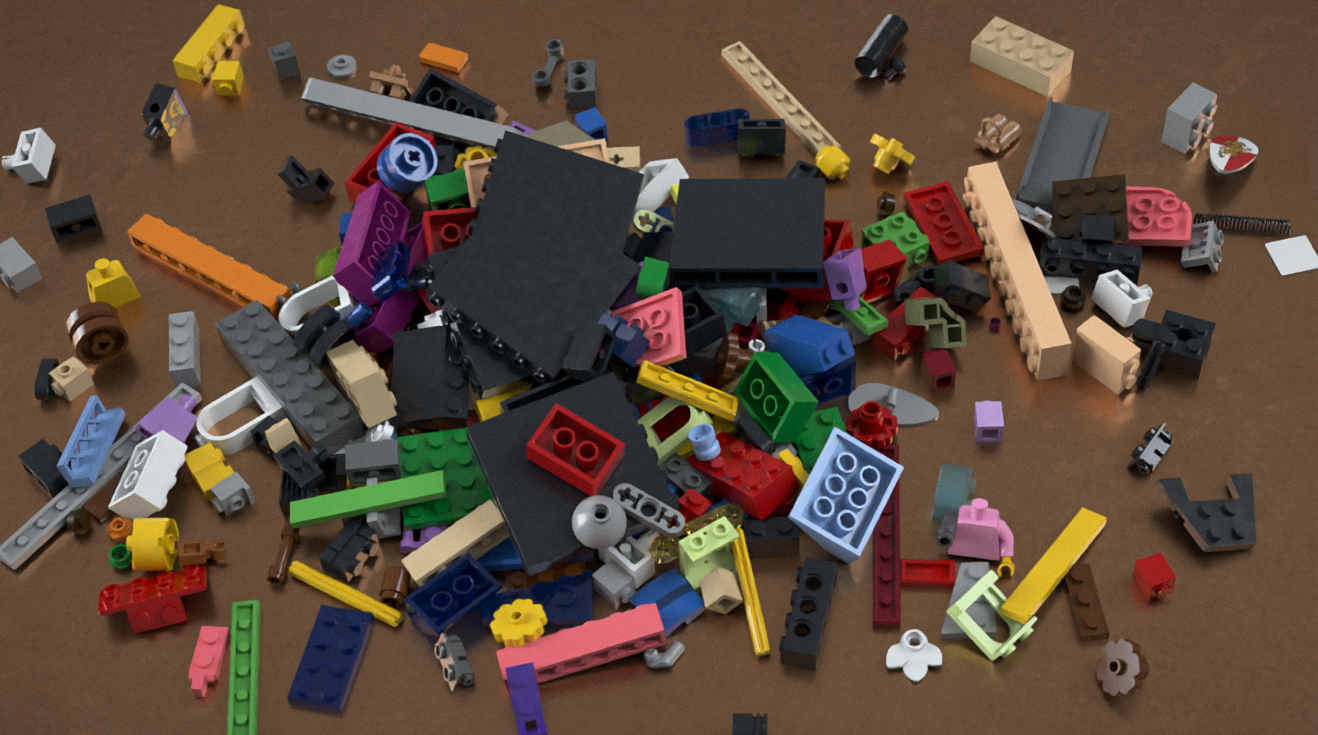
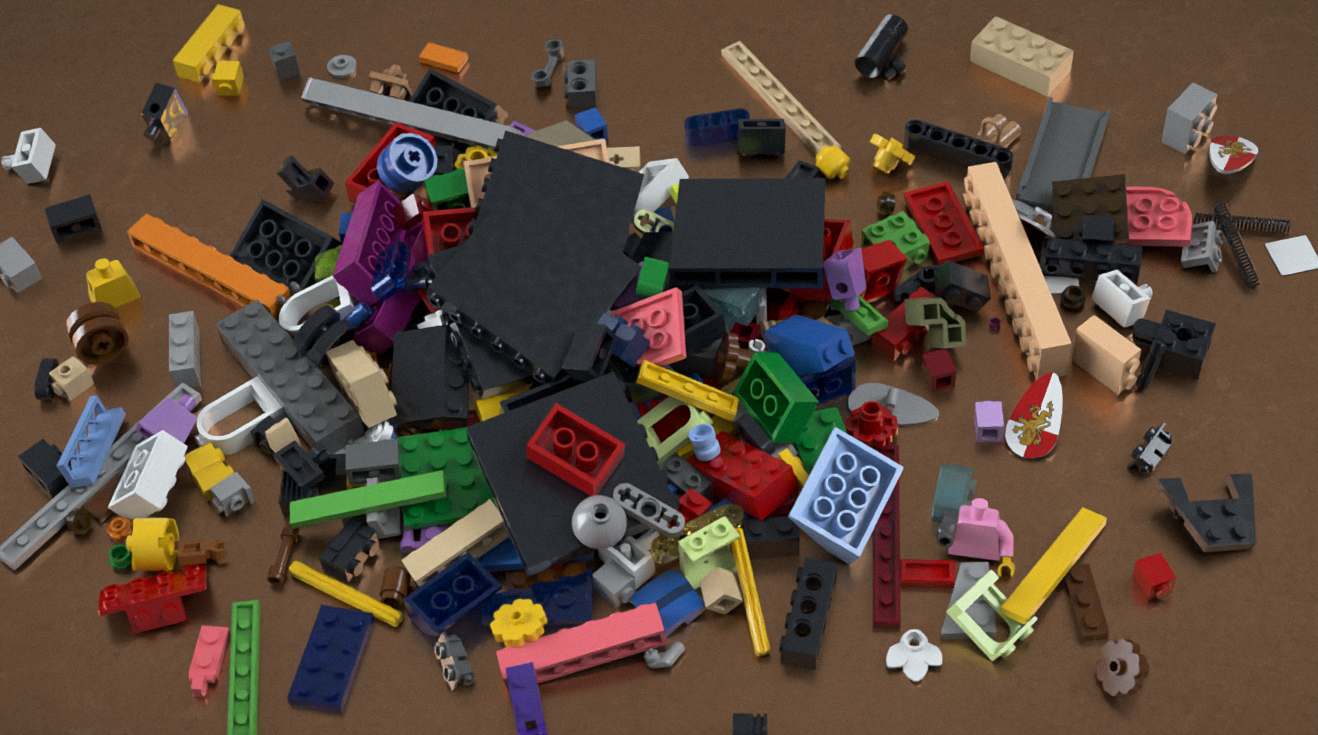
(282, 246): none -> black slope
(410, 211): none -> dark red brick
(955, 147): none -> black beam
(1036, 419): none -> shield
(1240, 264): none -> black piece

